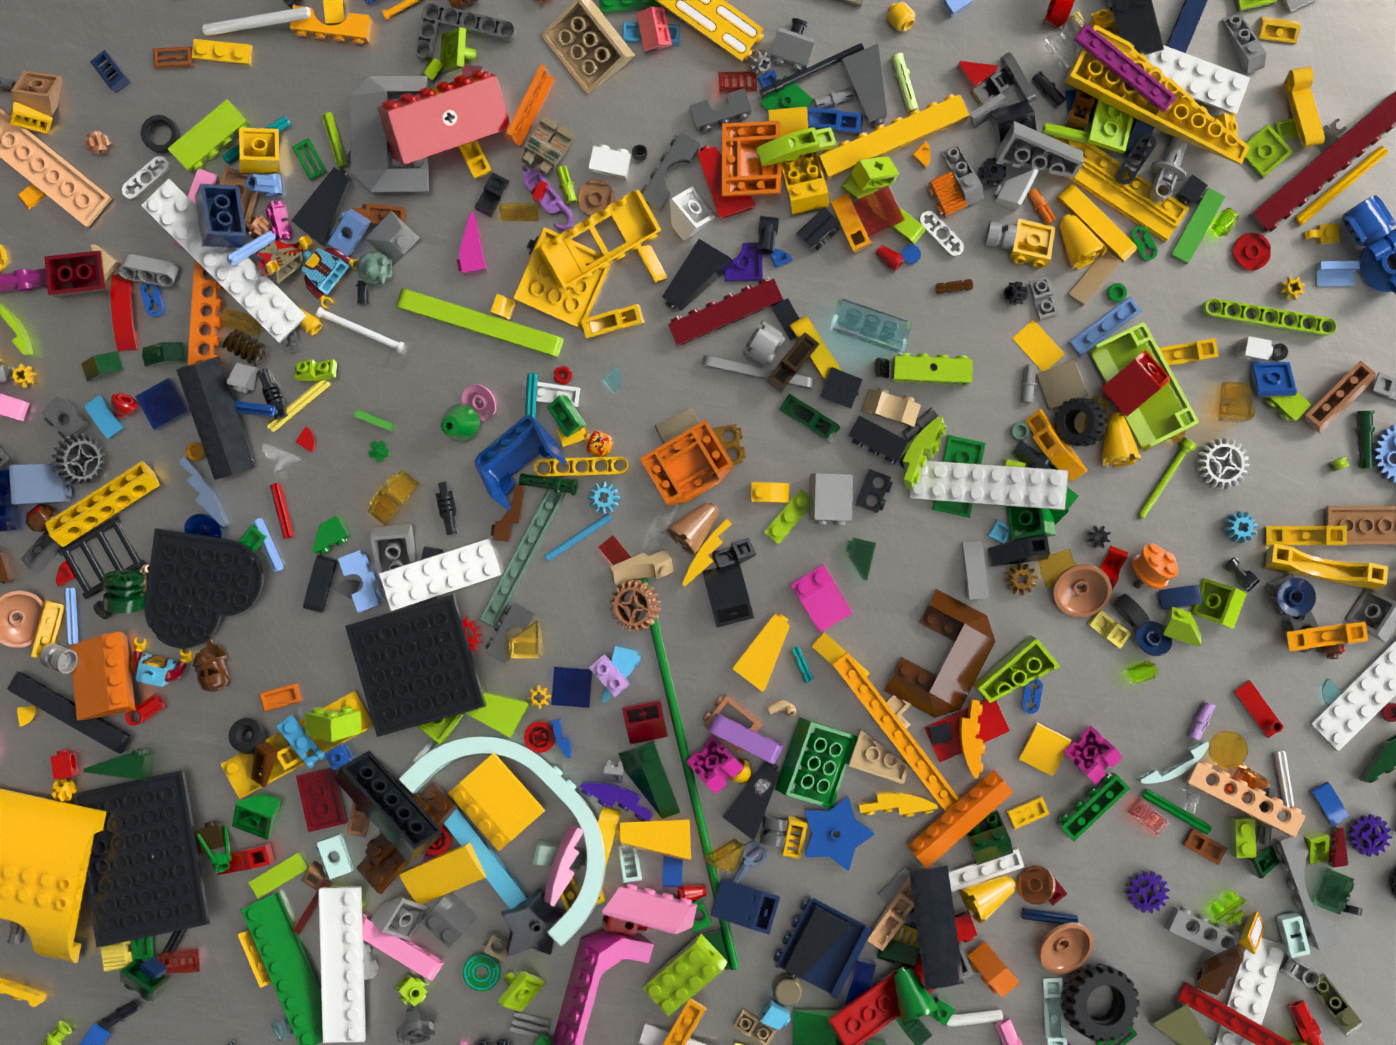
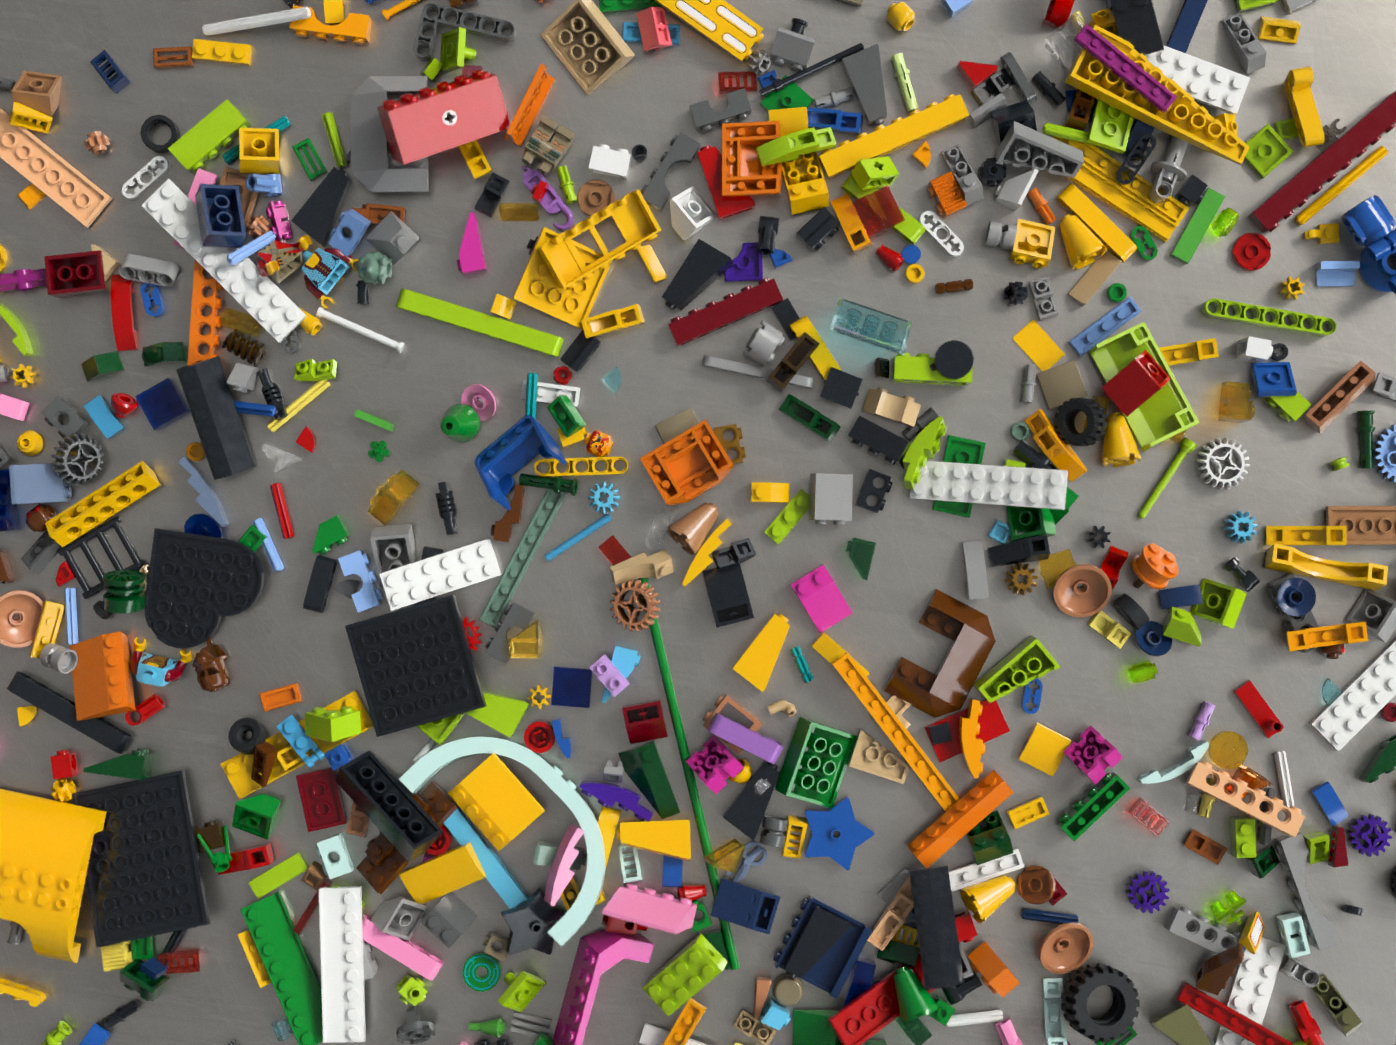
(34, 443): none -> yellow cone
(492, 1027): none -> bright green cone
(580, 351): none -> black panel
(762, 987): none -> nougat slope
(905, 803): yellow slope -> none
(914, 273): none -> yellow tile
(954, 359): none -> black tile
(957, 992): none -> black piece
(1176, 811): green axle -> none
(1206, 802): none -> light yellow pin
(1334, 891): clear green brick -> none

